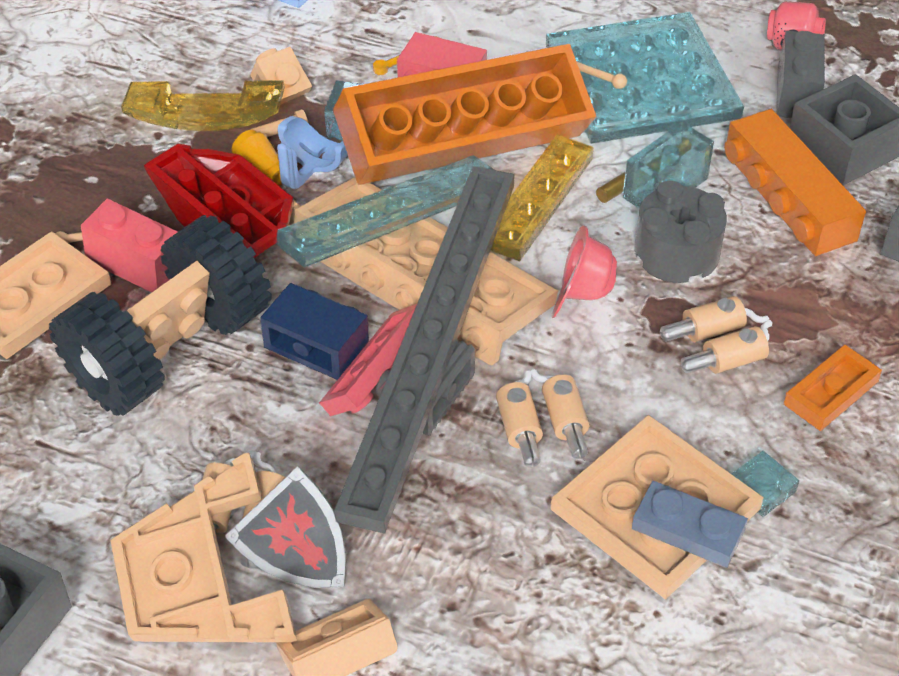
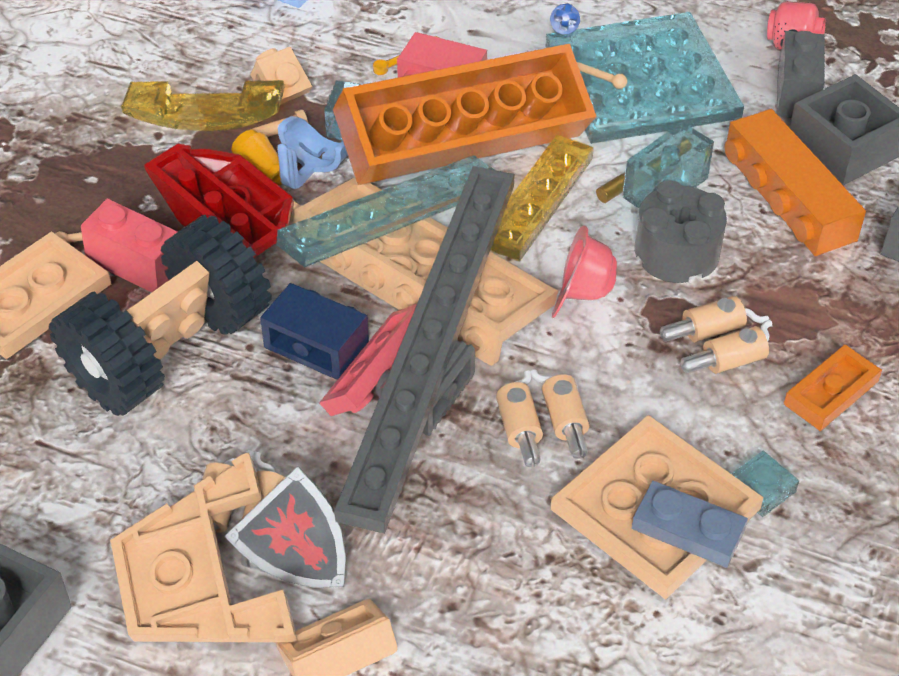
(565, 19): none -> axle

